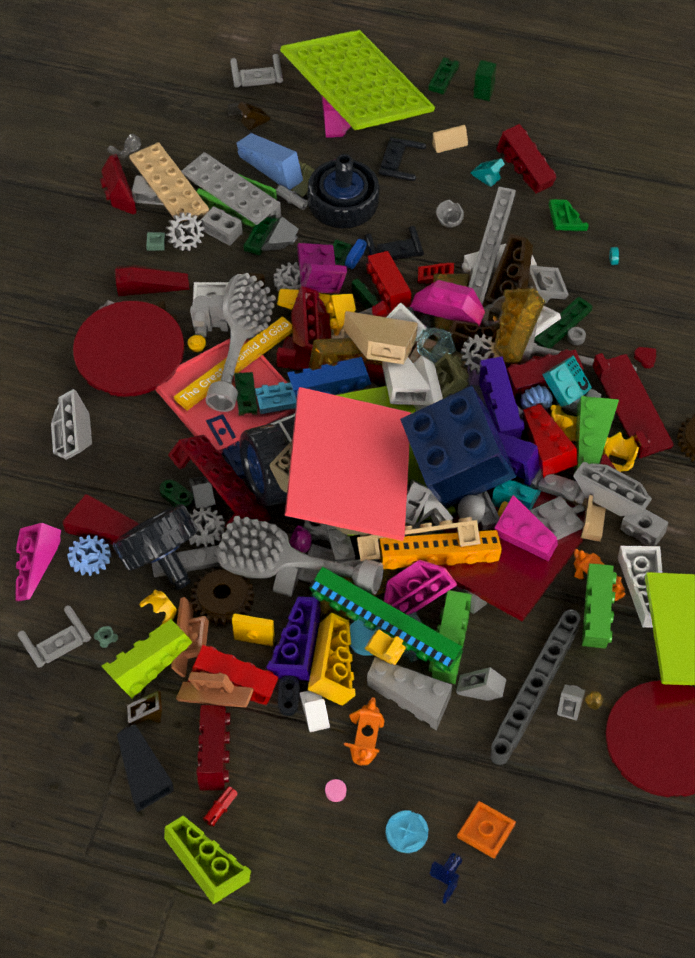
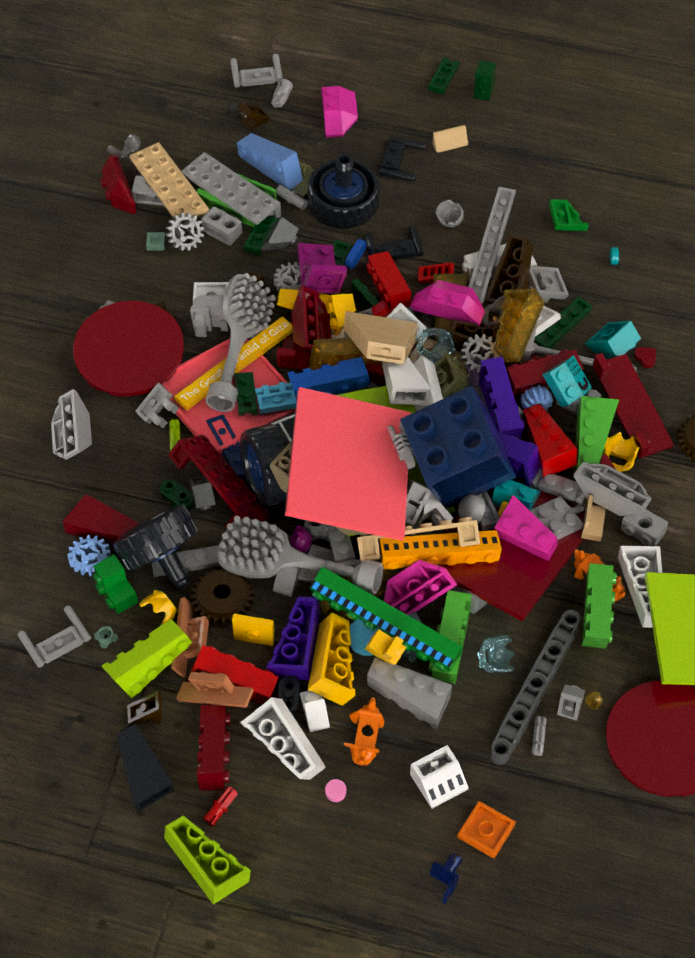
(36, 549): dark pink wedge -> none
(113, 584): none -> green brick
(145, 280): dark red wedge -> none
(153, 404): none -> light grey plate
(174, 432): none -> lime axle
(196, 343): yellow plate -> none
(213, 527): light grey gear -> none
(281, 93): none -> light grey hinge
(284, 737): none -> white wedge
(357, 79): lime tile -> none
(402, 446): none -> light grey hinge
(407, 831): medium azure tile -> none
(439, 776): none -> white slope
(482, 684): light grey slope -> none
(488, 171): teal slope -> none
(497, 654): none -> clear light blue helmet
(526, 158): dark red wedge -> none
(539, 736): none -> light grey axle
(565, 422): yellow helmet -> none
(576, 336): light grey tile -> none
(614, 339): none -> teal slope

